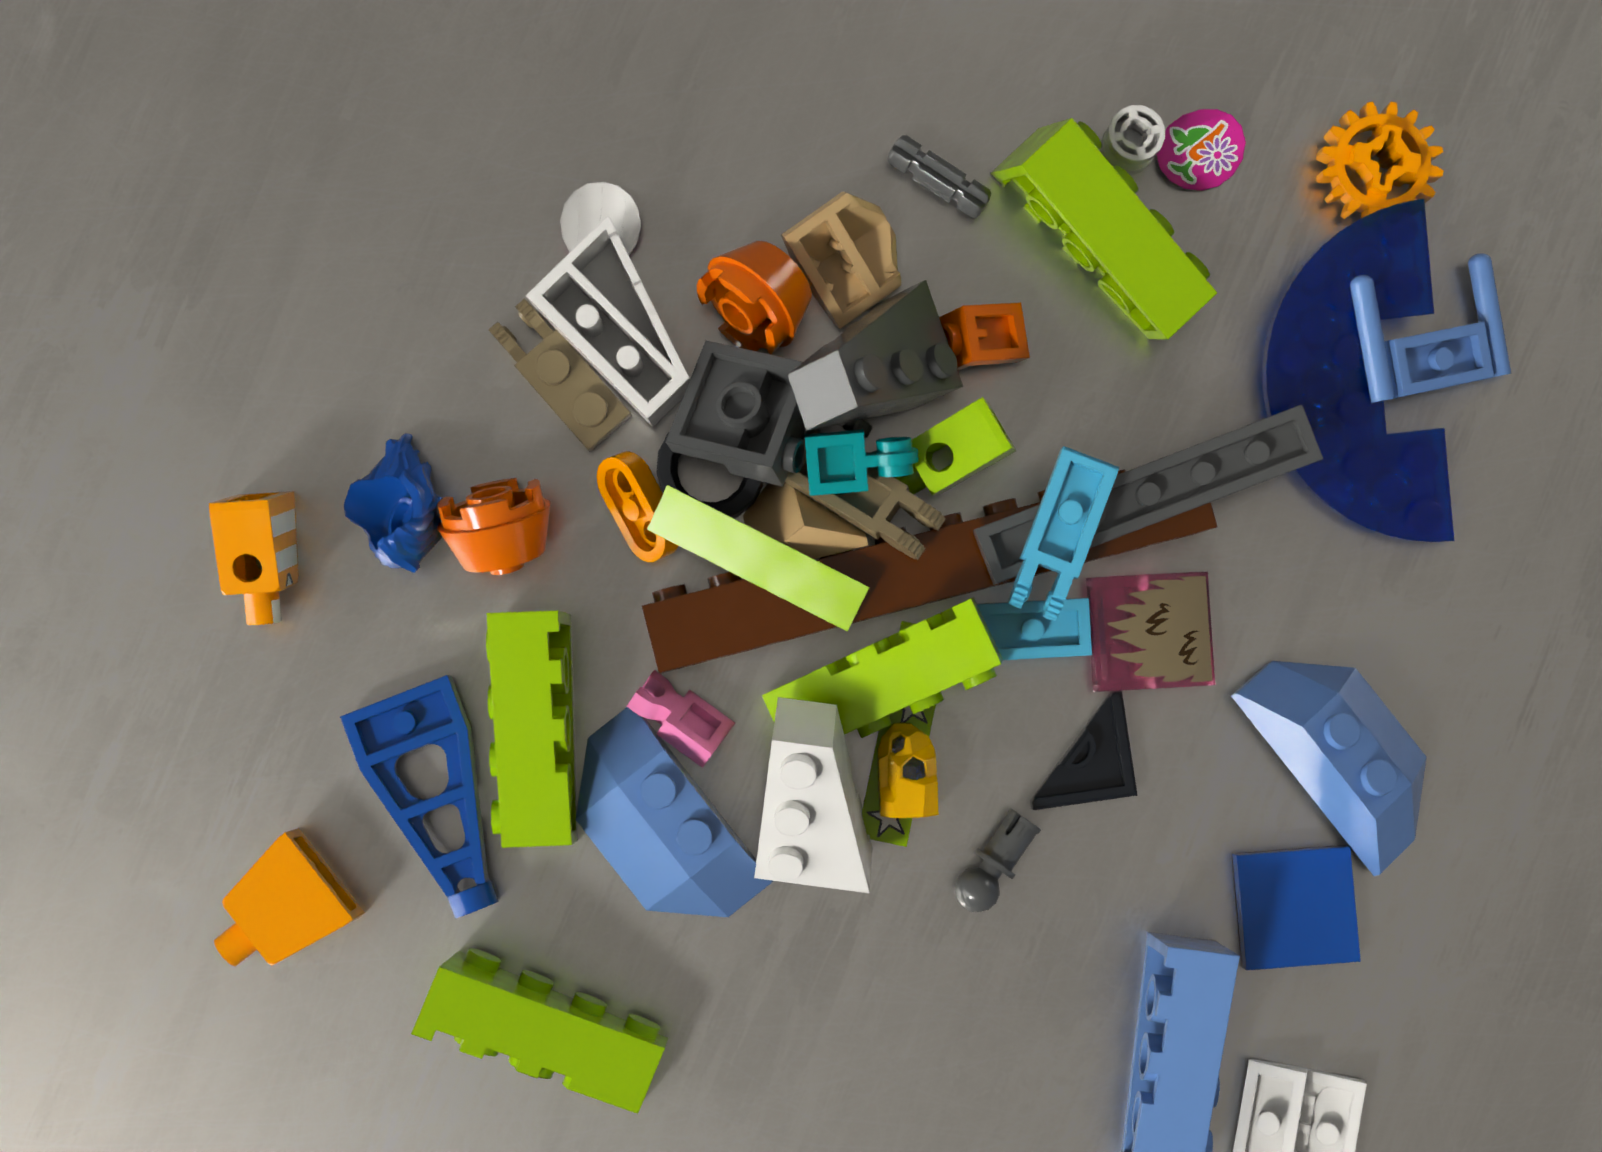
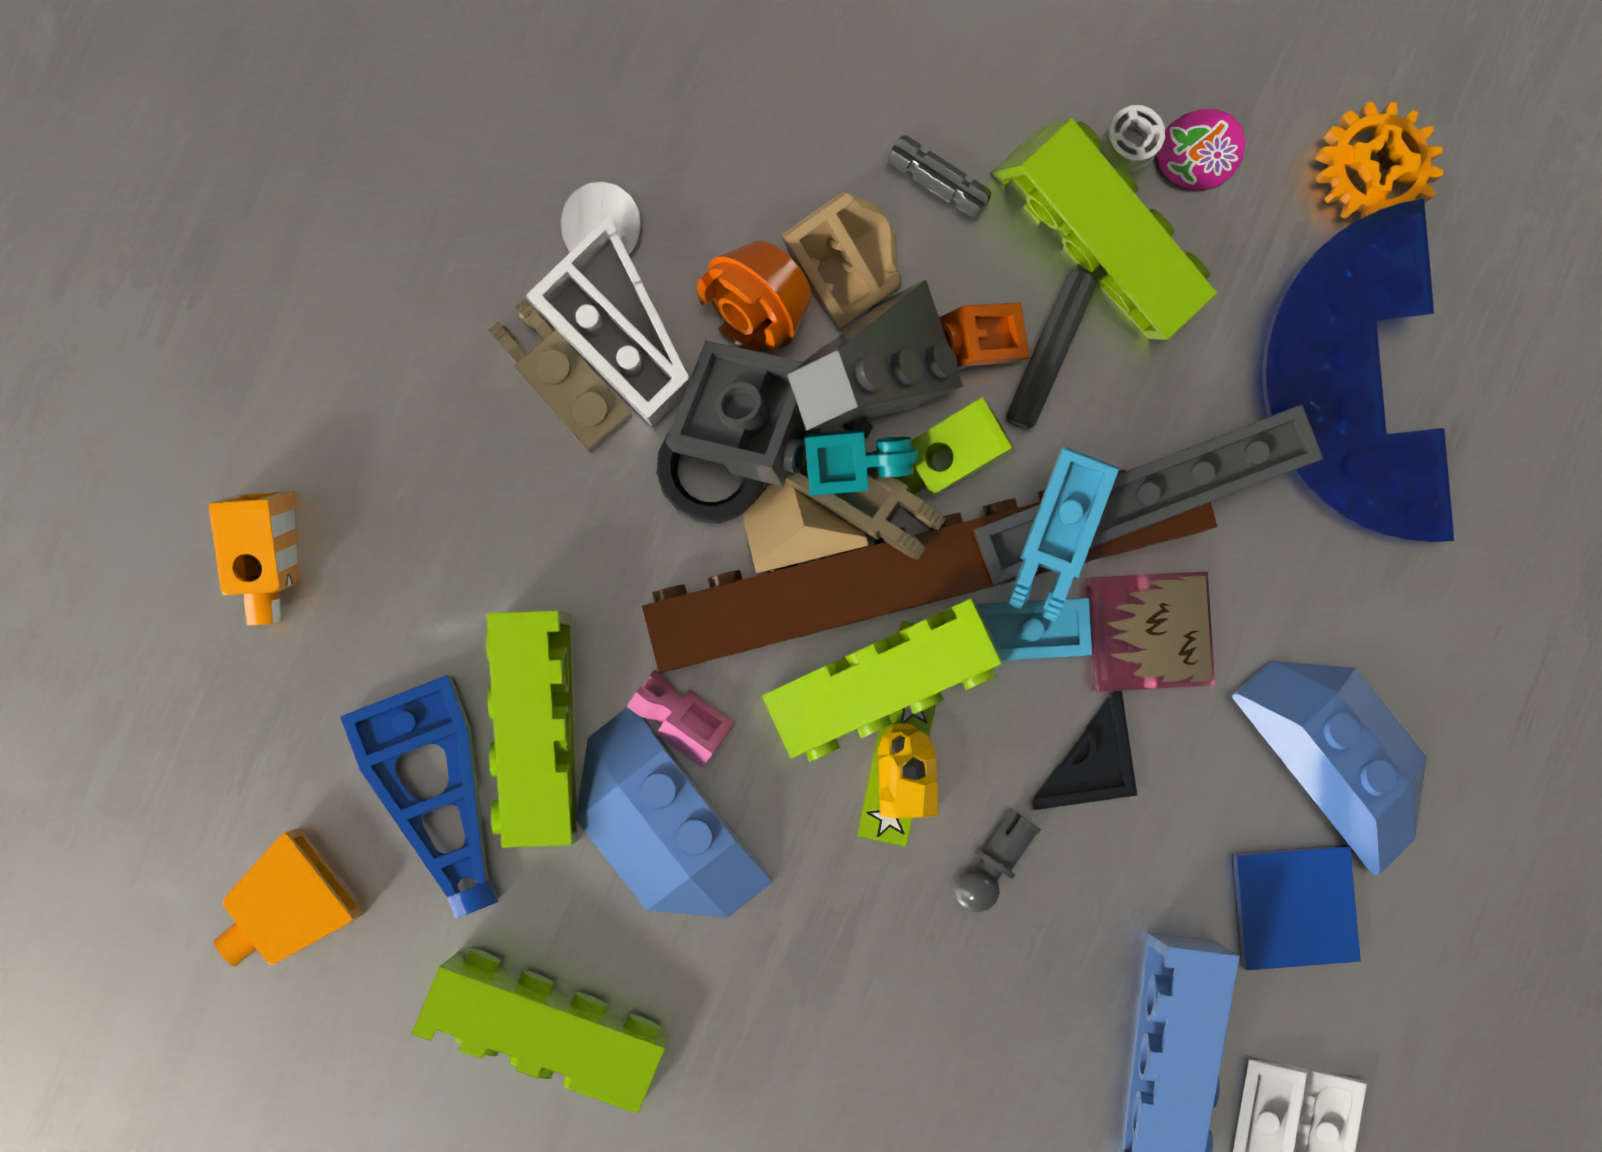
(397, 506): blue hair -> none
(496, 526): orange cone -> none
(632, 500): light orange plate -> none
(757, 558): lime sticker -> none
(811, 807): white wedge -> none
(1051, 348): none -> dark grey axle
(1437, 357): medium blue plate -> none

